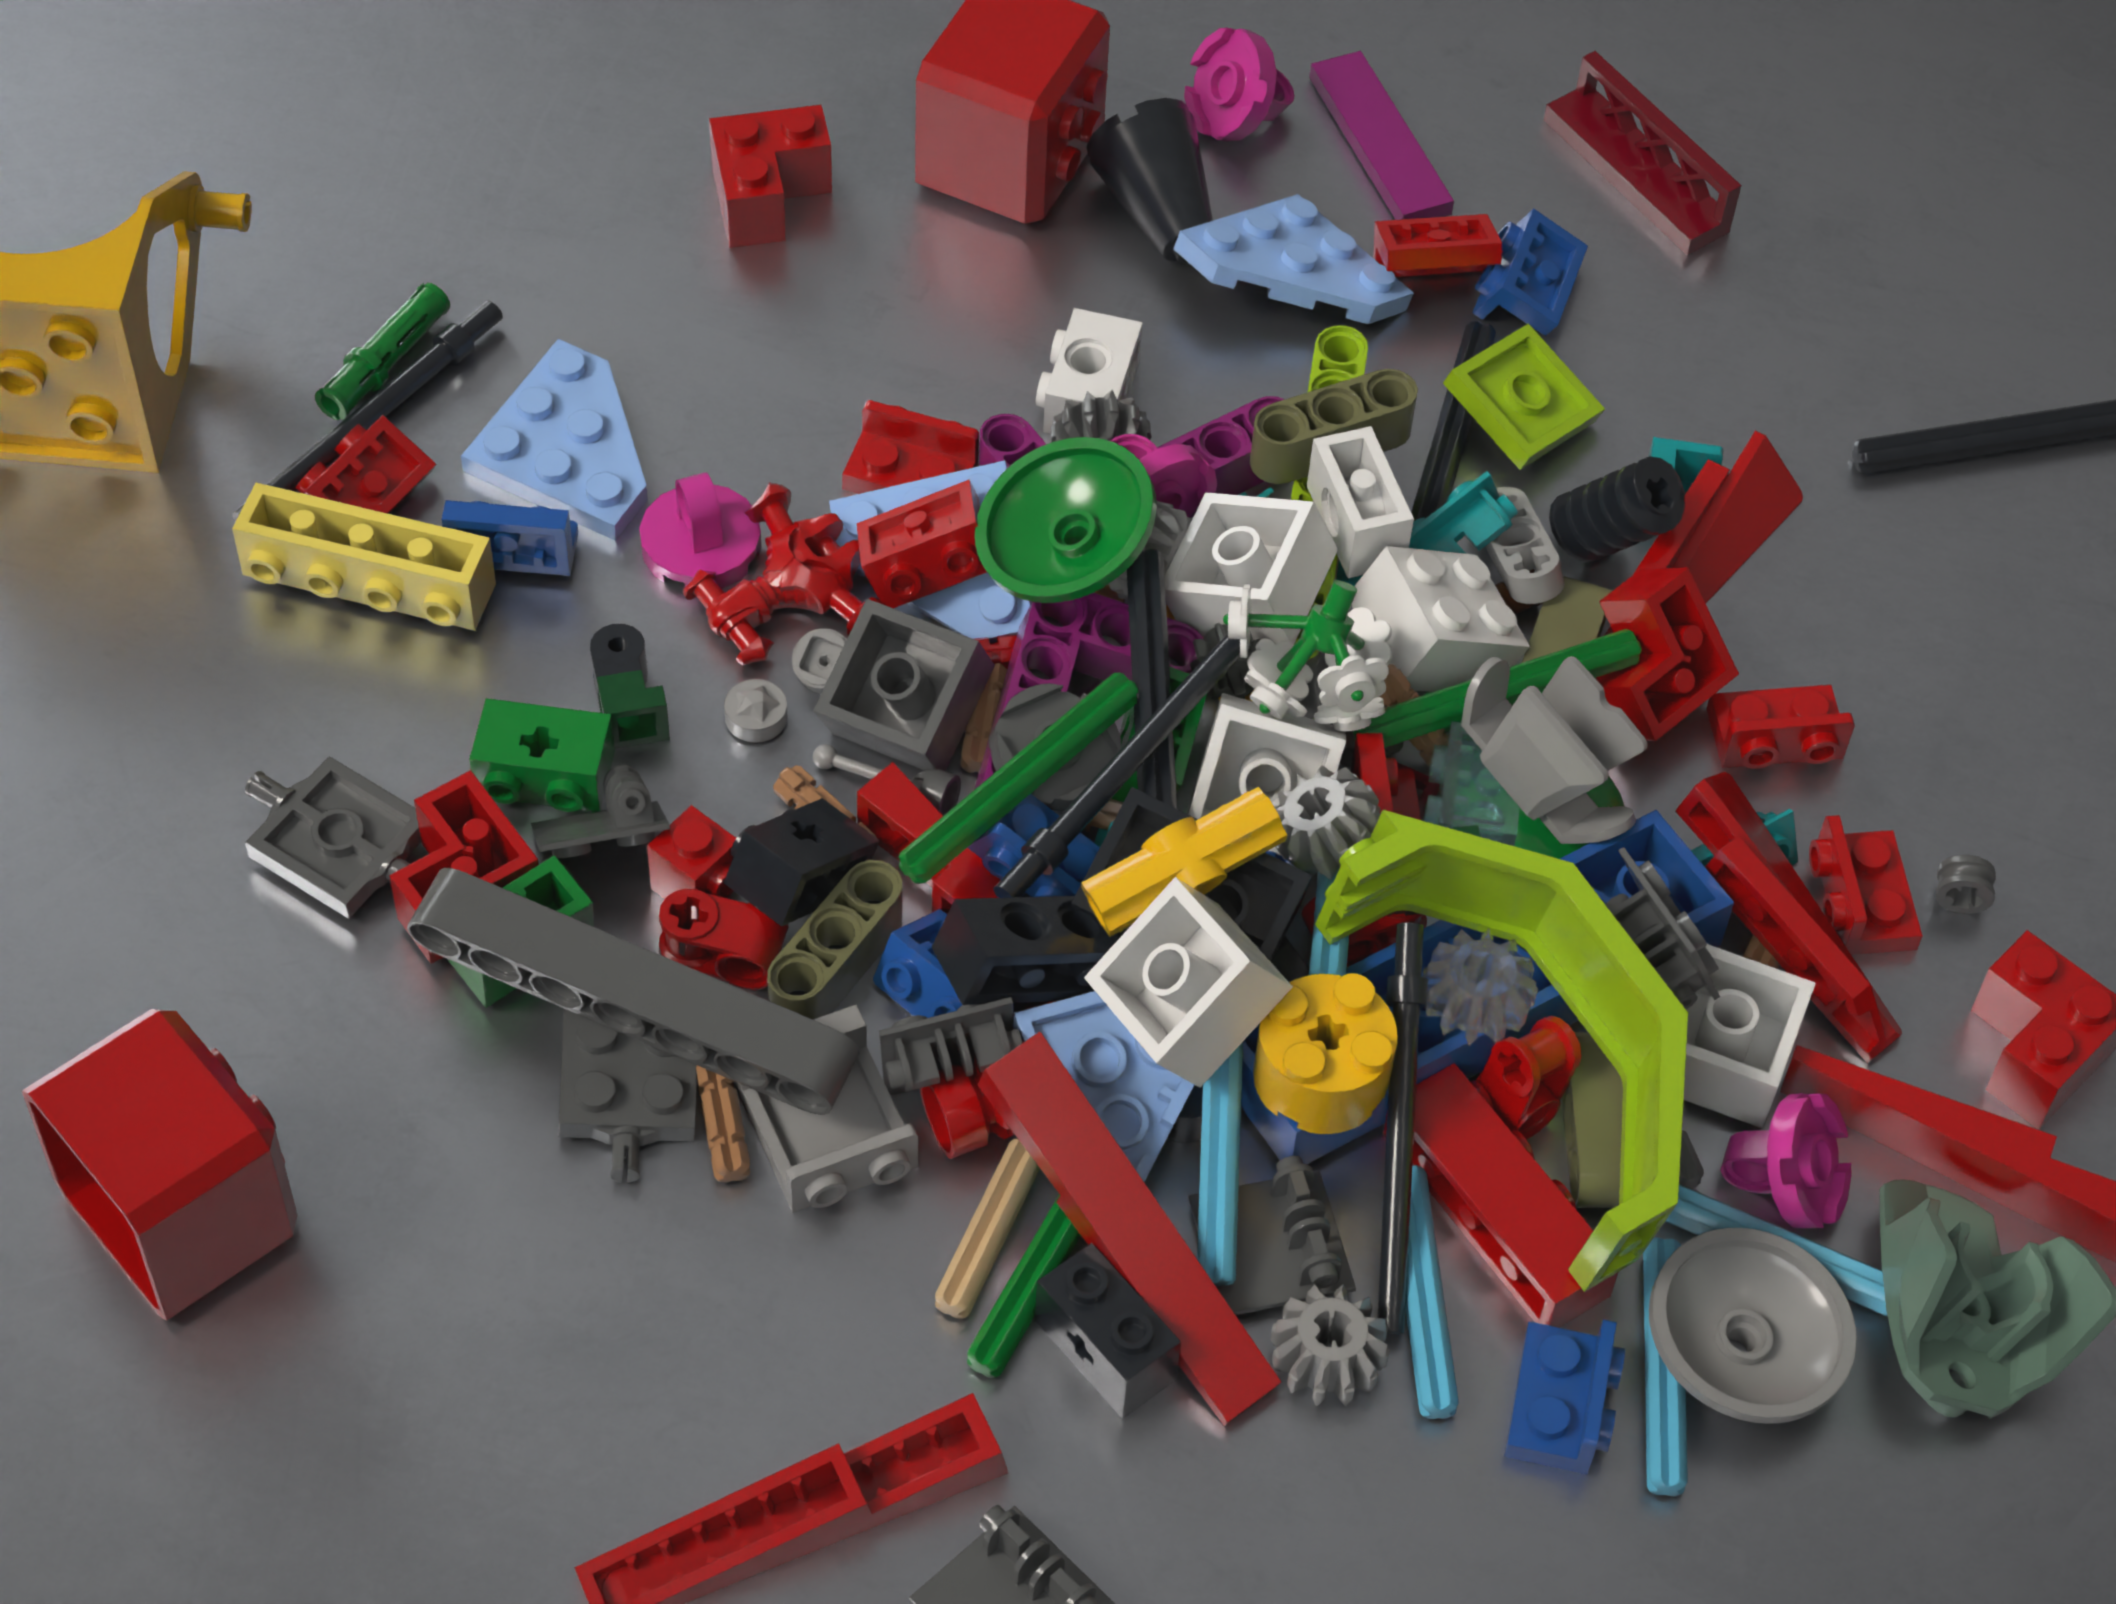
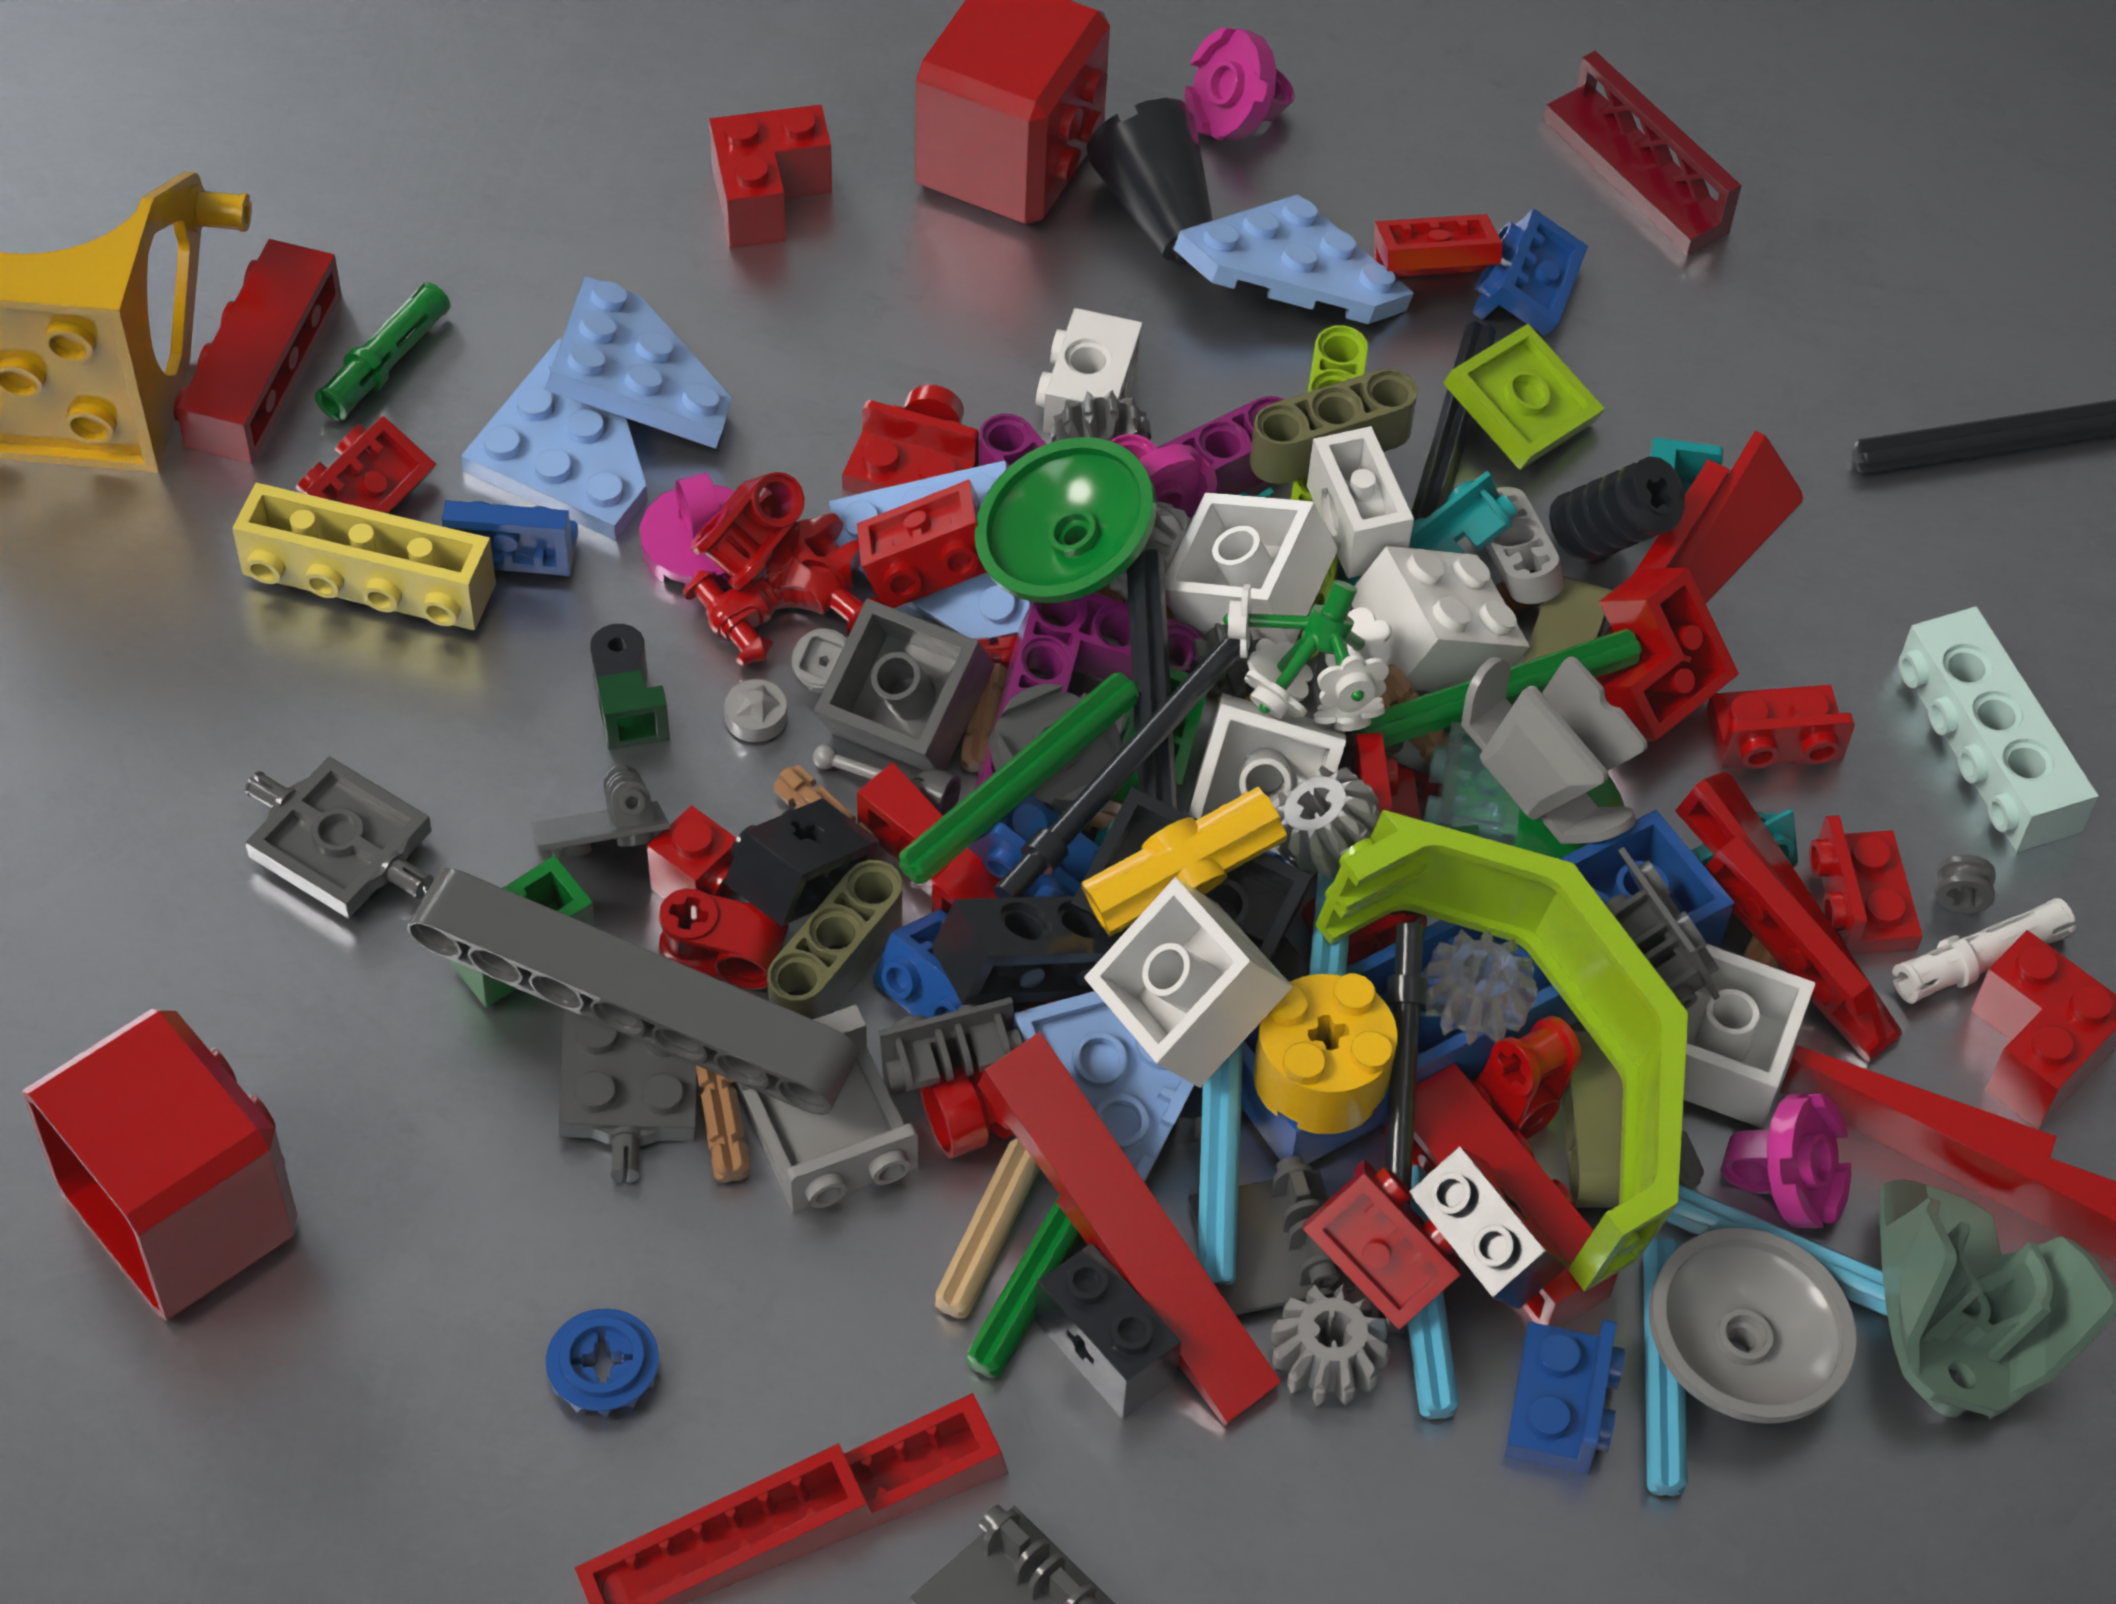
(258, 351): none -> red brick
(448, 347): black bar -> none
(462, 832): red brick -> none
(543, 755): green brick -> none
(577, 1345): none -> blue gear
(635, 366): none -> light blue plate
(742, 535): none -> red piece
(935, 402): none -> red tile
(1380, 138): magenta tile -> none
(1384, 1243): none -> red bracket
(1489, 1228): none -> brick
(1965, 958): none -> white pin
(1996, 729): none -> light aqua brick

